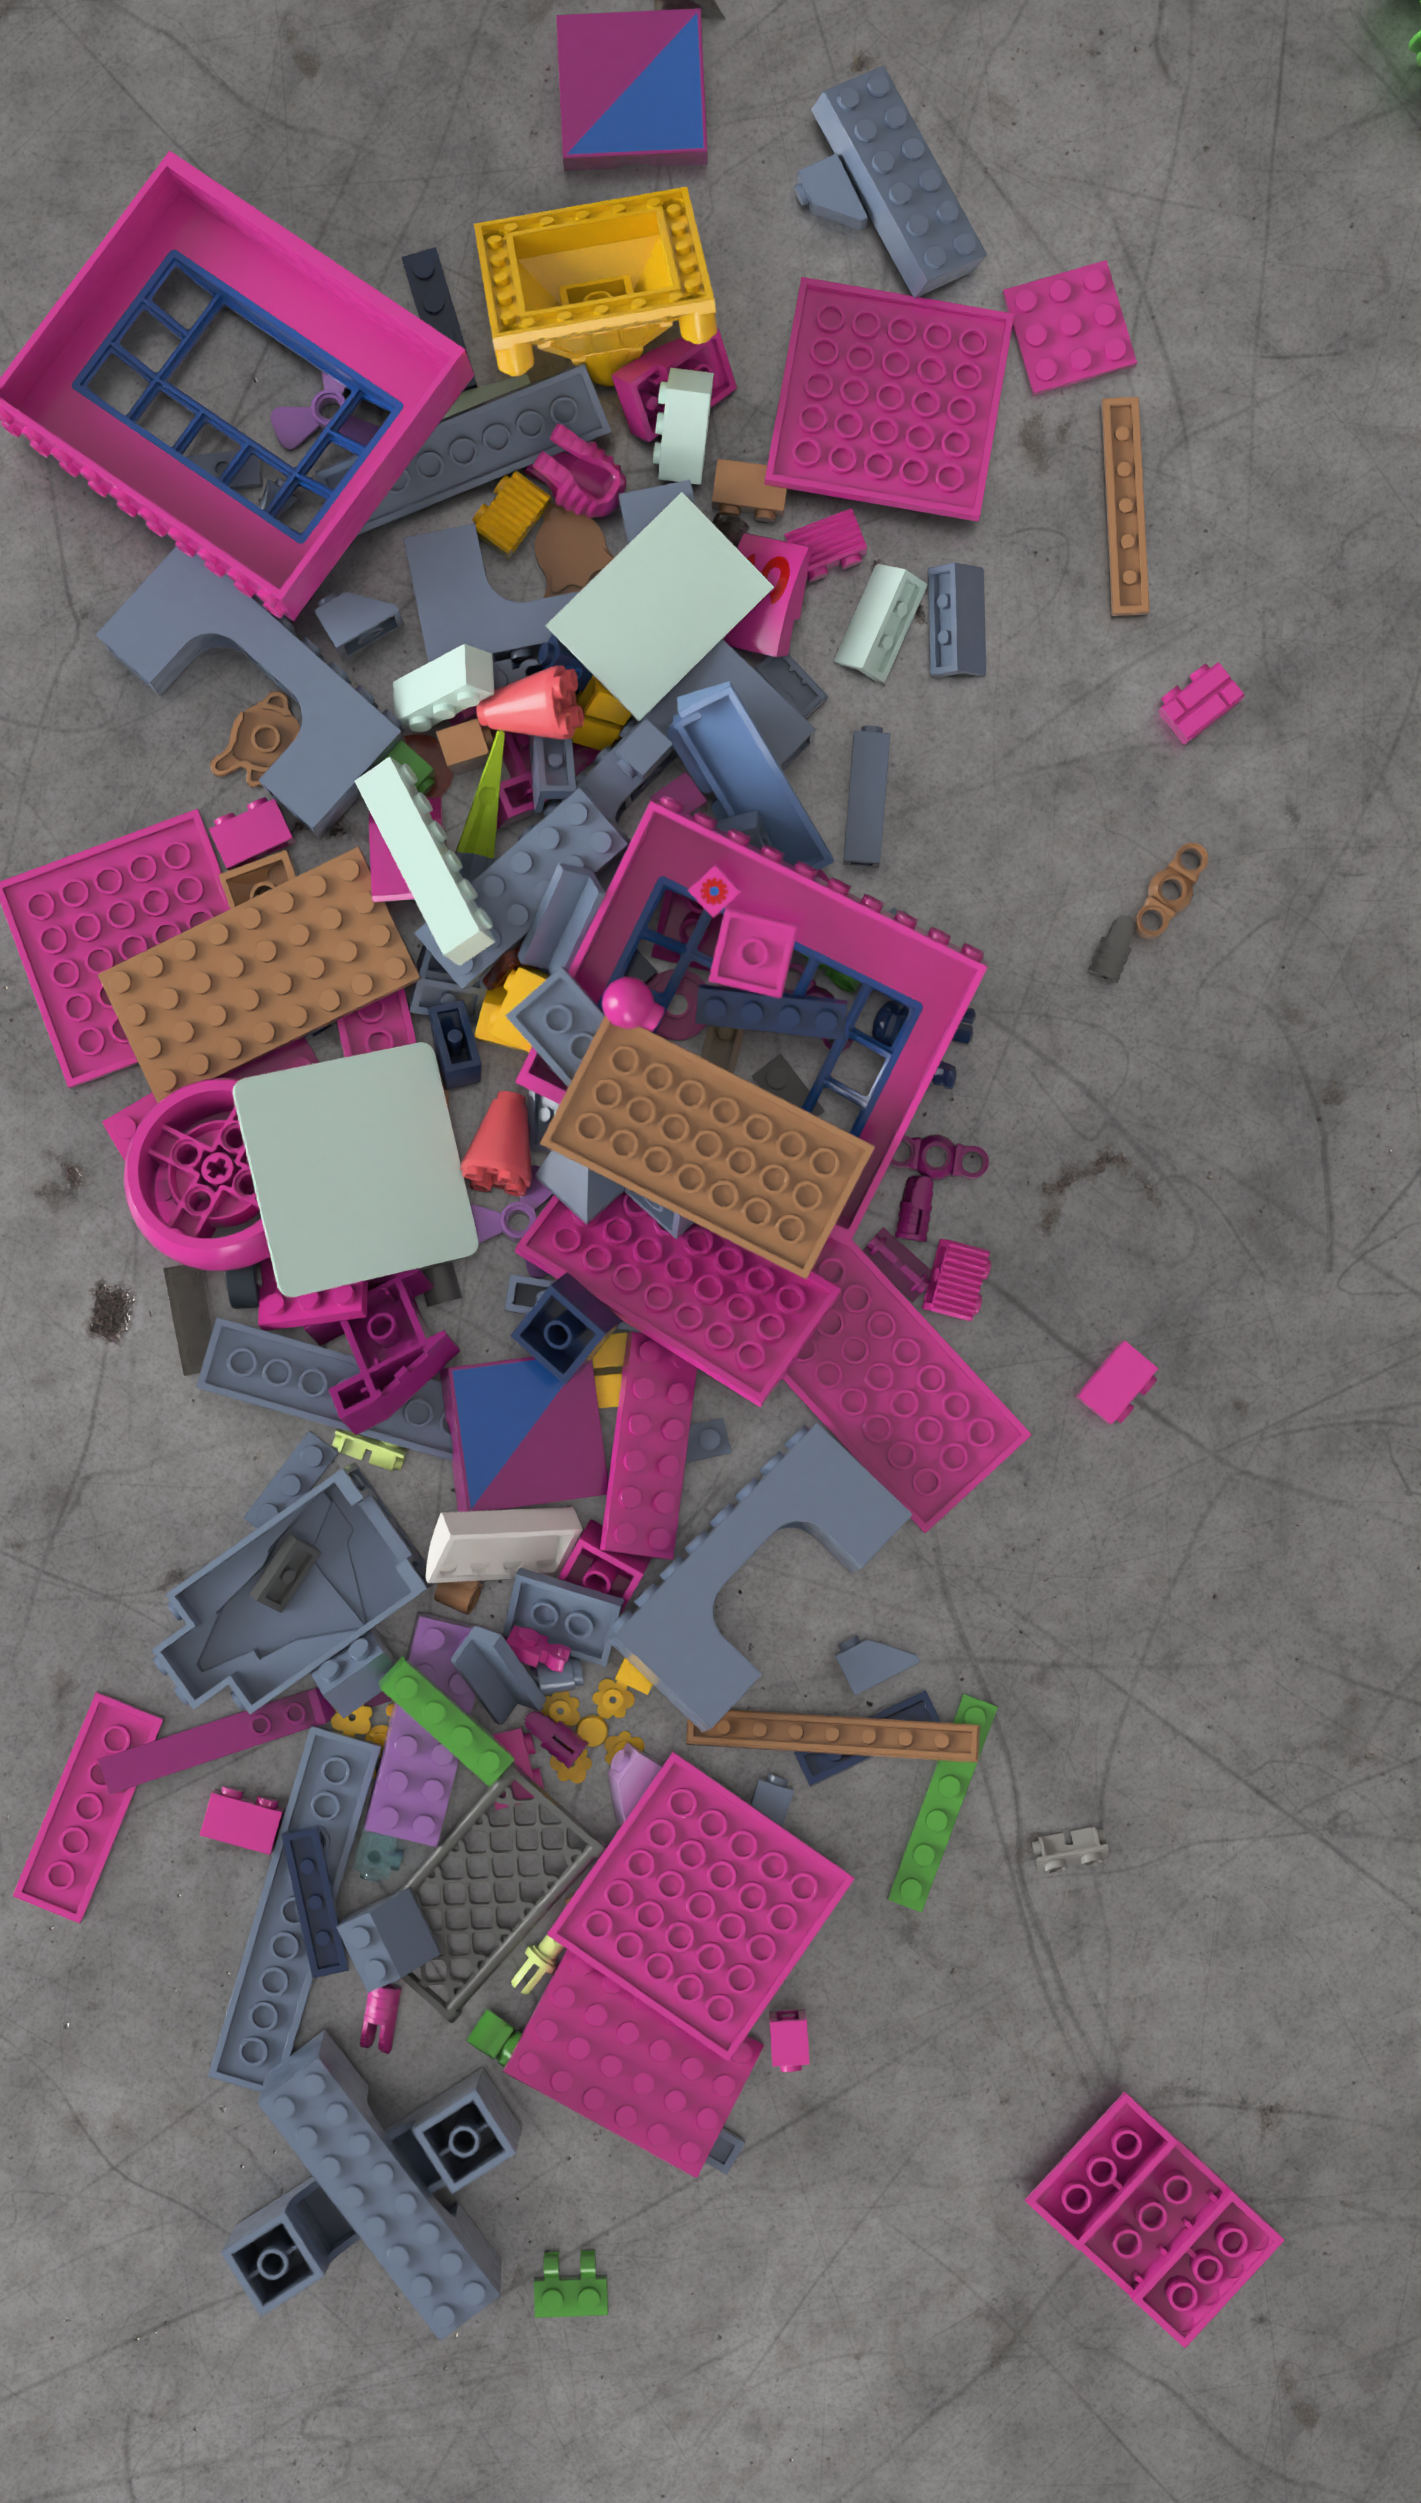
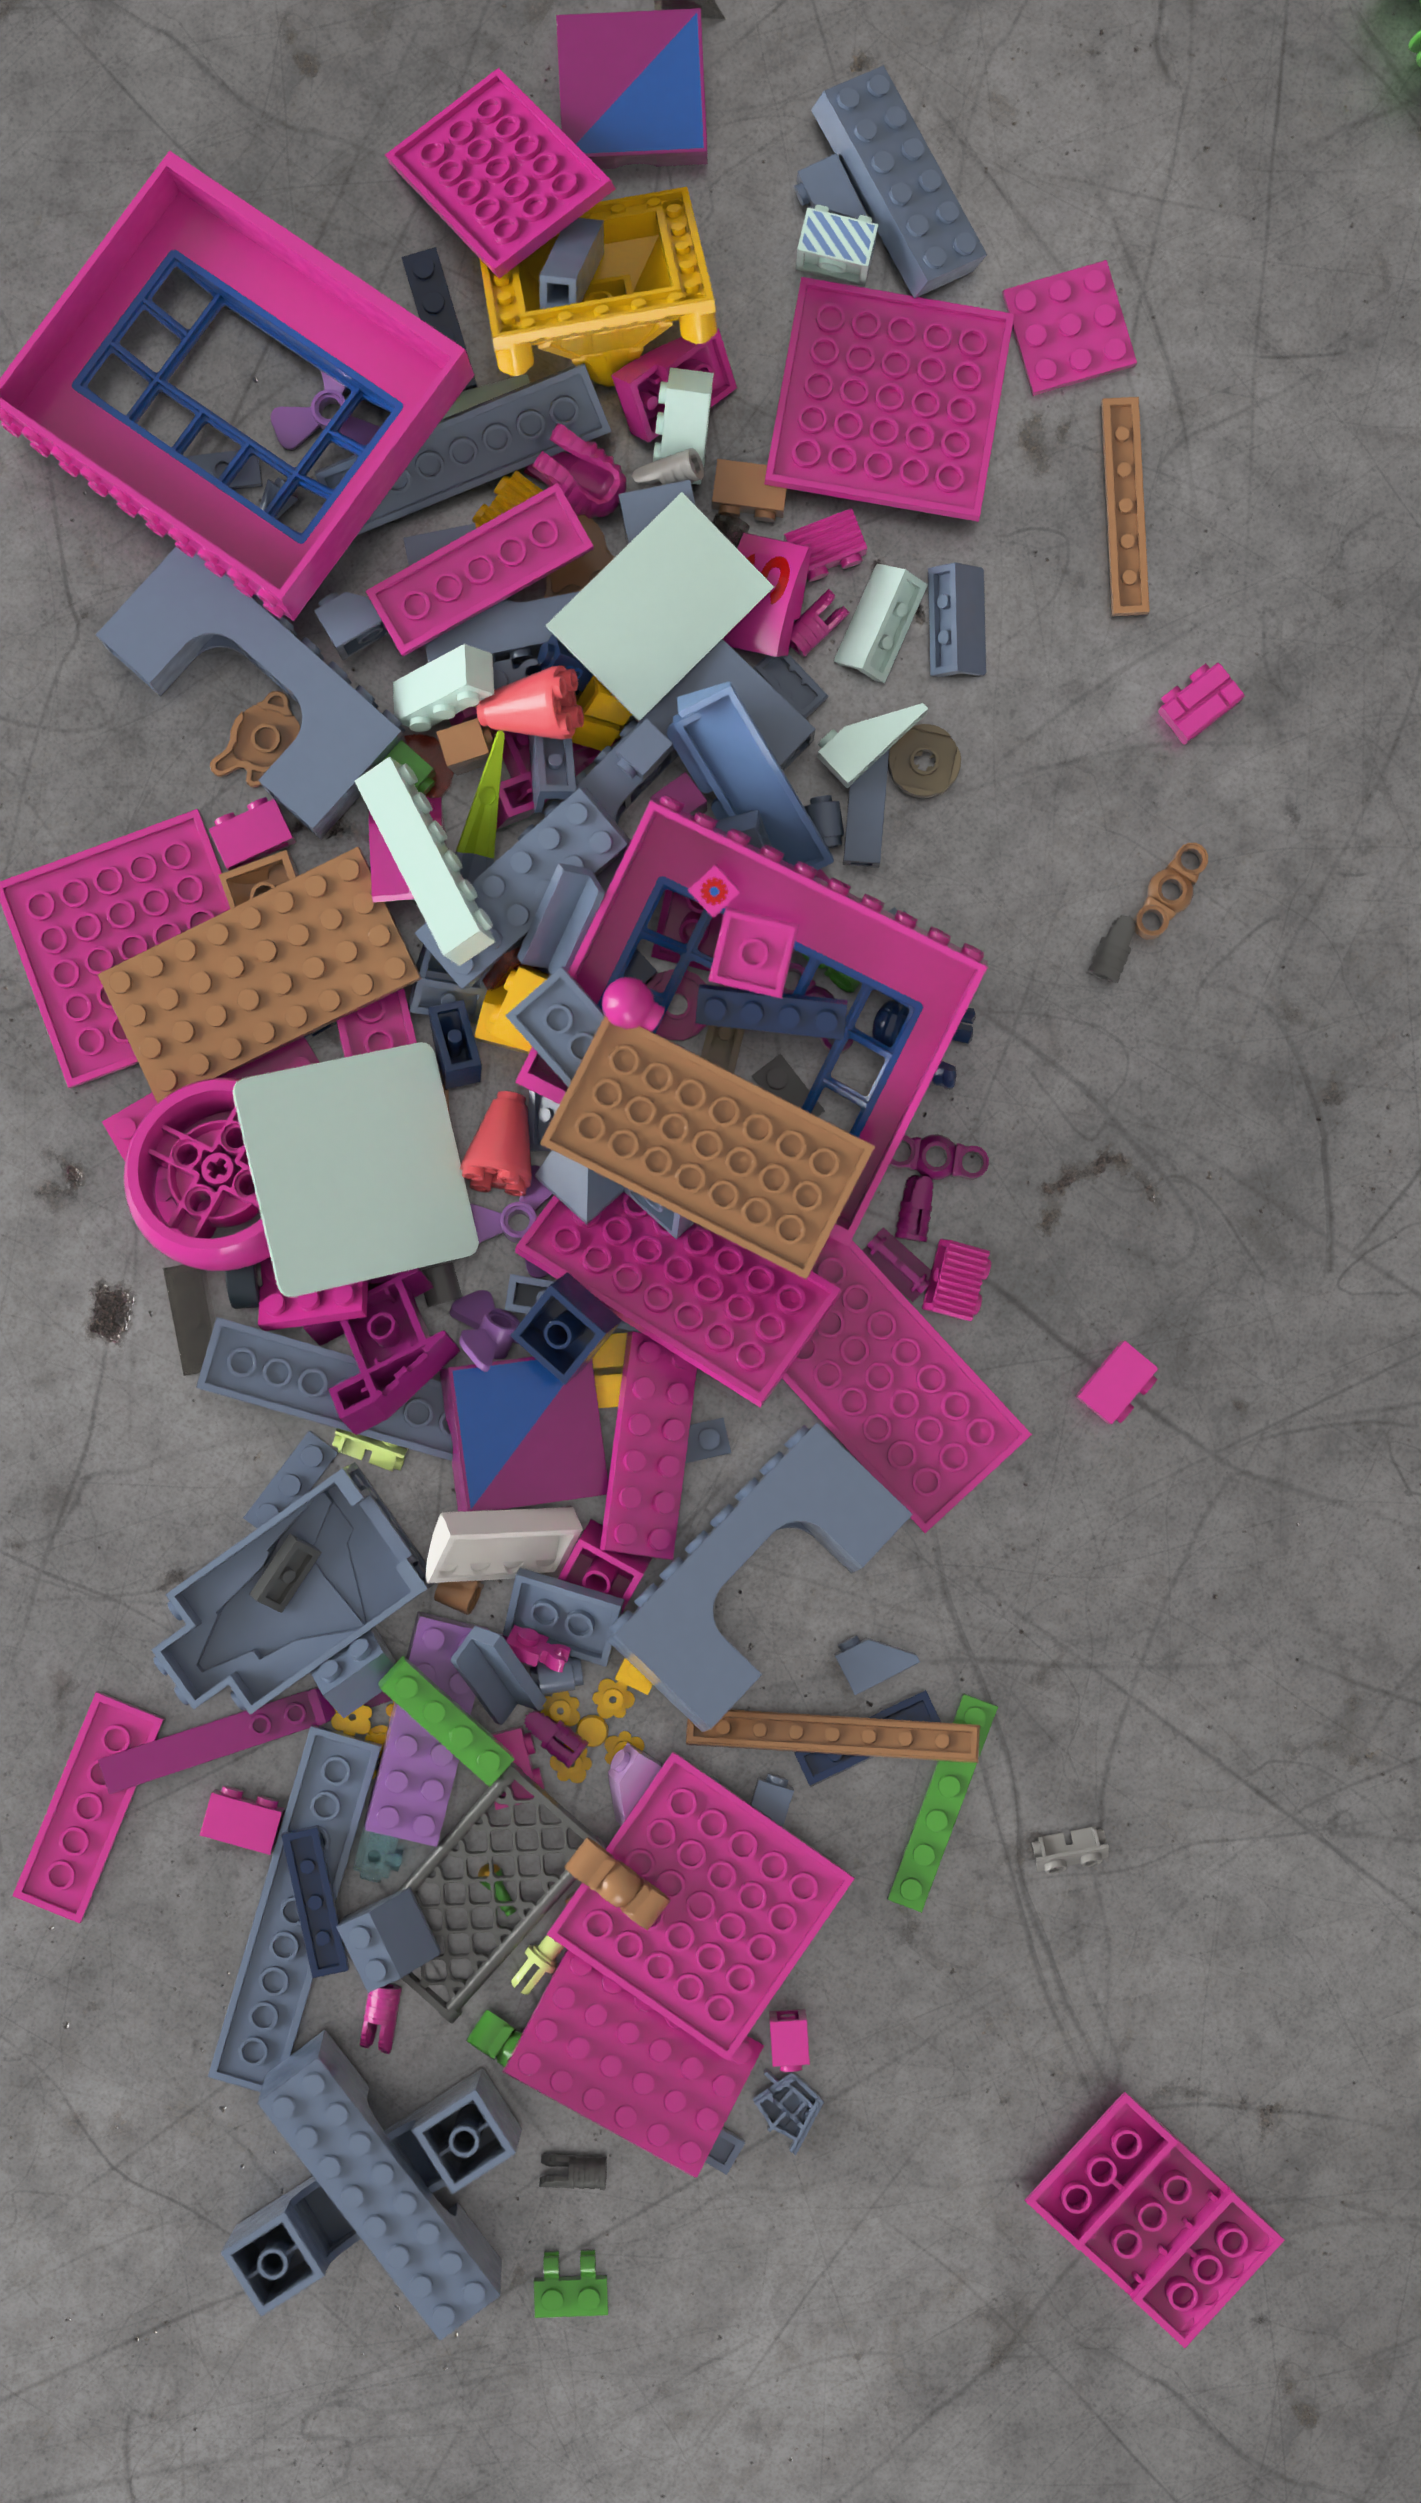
(479, 569): none -> dark pink plate
(491, 1329): none -> medium lavender piece
(499, 172): none -> dark pink plate
(501, 1892): none -> bright green piece
(572, 263): none -> sand blue brick
(582, 2173): none -> dark grey hinge
(617, 1883): none -> medium nougat piece
(672, 469): none -> light grey hinge
(789, 2107): none -> sand blue piece
(811, 629): none -> dark pink hinge
(827, 819): none -> sand blue brick
(836, 245): none -> light aqua container
(863, 743): none -> light aqua slope
(933, 780): none -> dark tan plate

